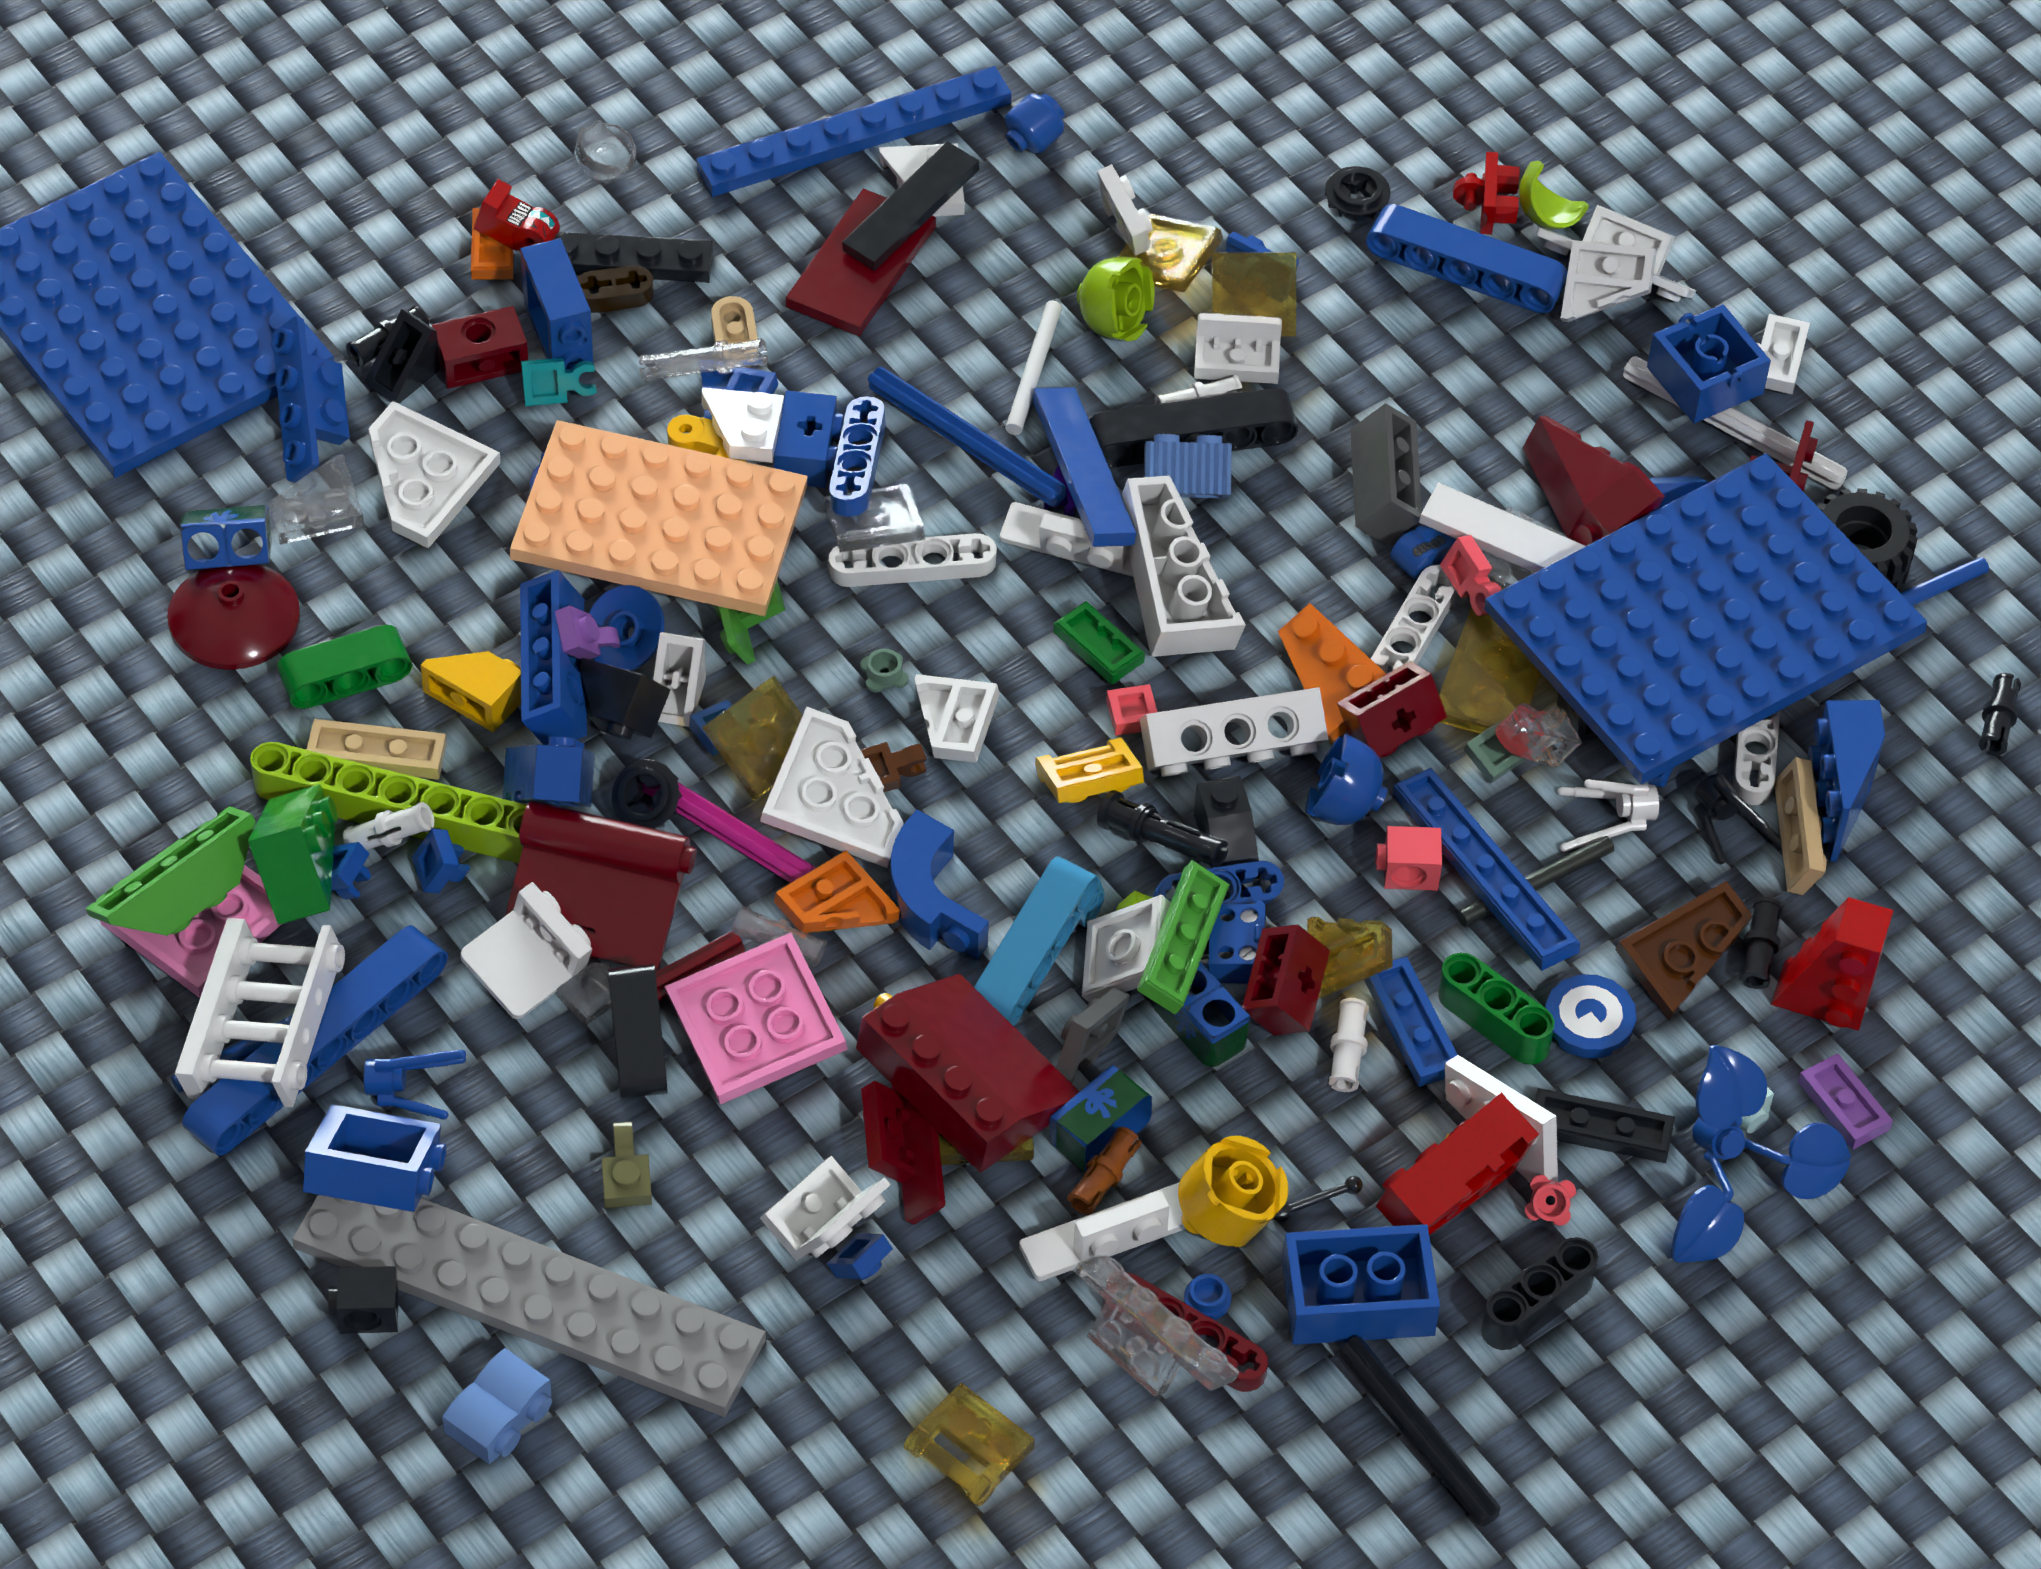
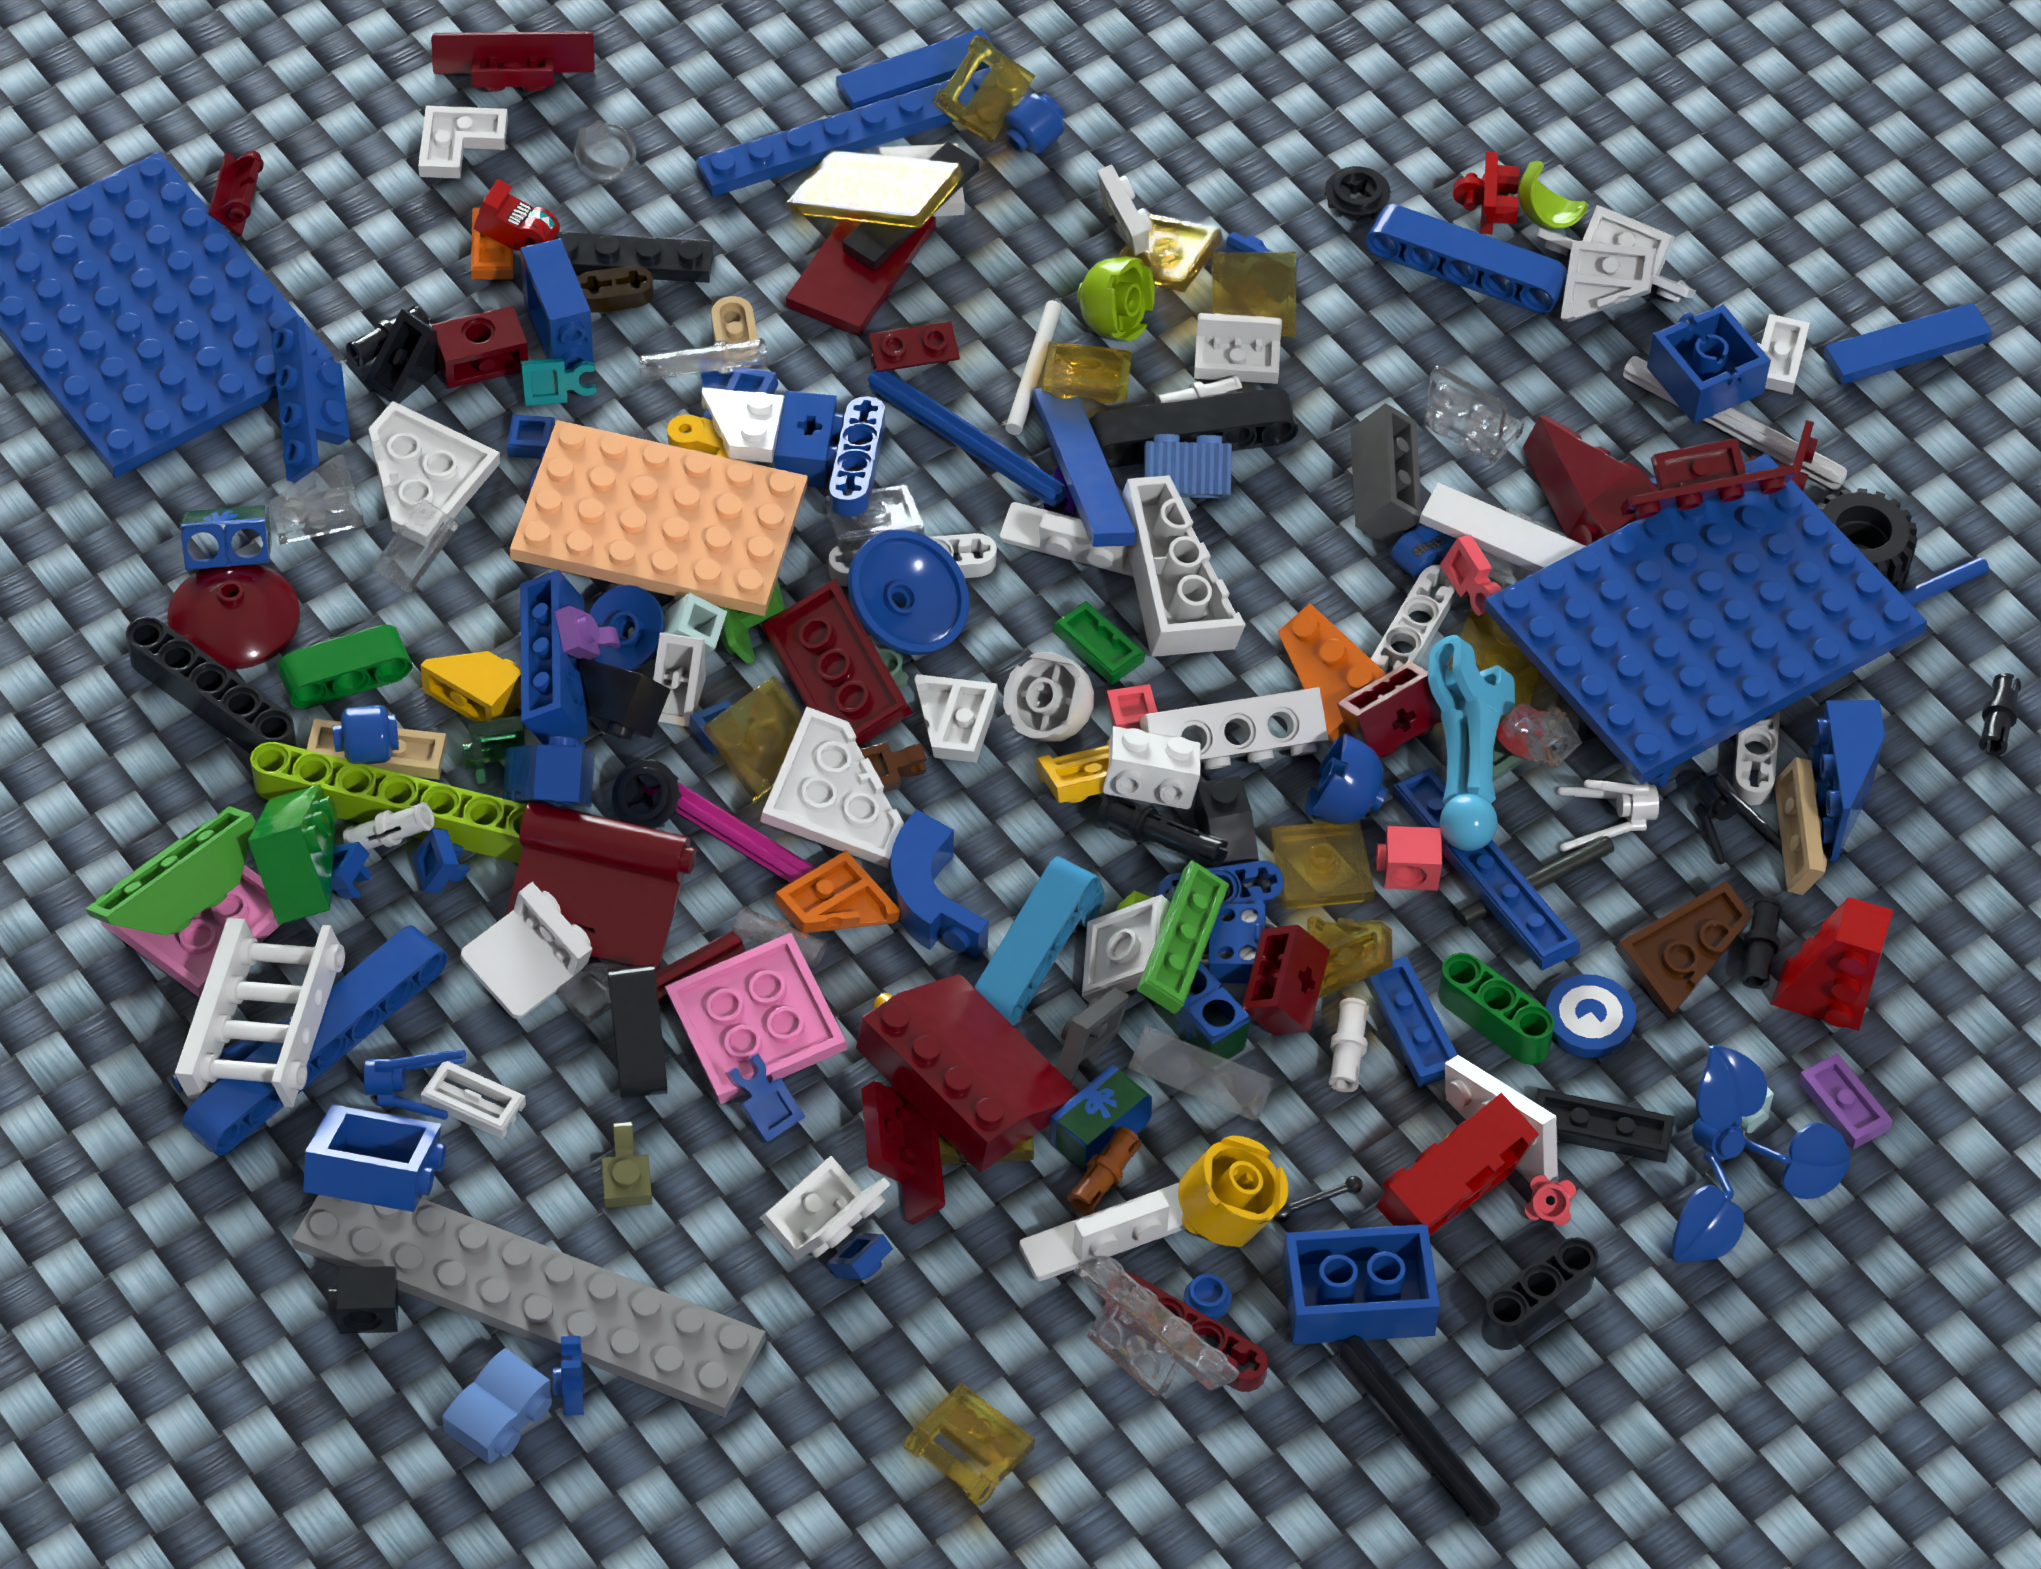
(206, 686): none -> black beam
(235, 190): none -> dark red hinge
(366, 734): none -> blue head
(415, 546): none -> clear tile
(453, 129): none -> white plate
(468, 1105): none -> white tile
(489, 743): none -> clear green bracket
(513, 57): none -> dark red bracket
(529, 435): none -> blue tile
(568, 1378): none -> blue plate
(696, 619): none -> light aqua brick
(768, 1105): none -> blue plate
(836, 663): none -> dark red tile
(876, 188): none -> tile
(906, 71): none -> blue tile
(913, 347): none -> dark red hinge
(921, 580): none -> blue dish
(995, 96): none -> clear yellow plate
(1048, 697): none -> white cylinder
(1087, 372): none -> clear yellow plate
(1152, 767): none -> white bracket
(1201, 1073): none -> clear tile
(1322, 864): none -> clear yellow plate
(1470, 416): none -> clear bracket
(1470, 717): none -> medium azure piece
(1703, 473): none -> dark red bracket
(1907, 343): none -> blue tile

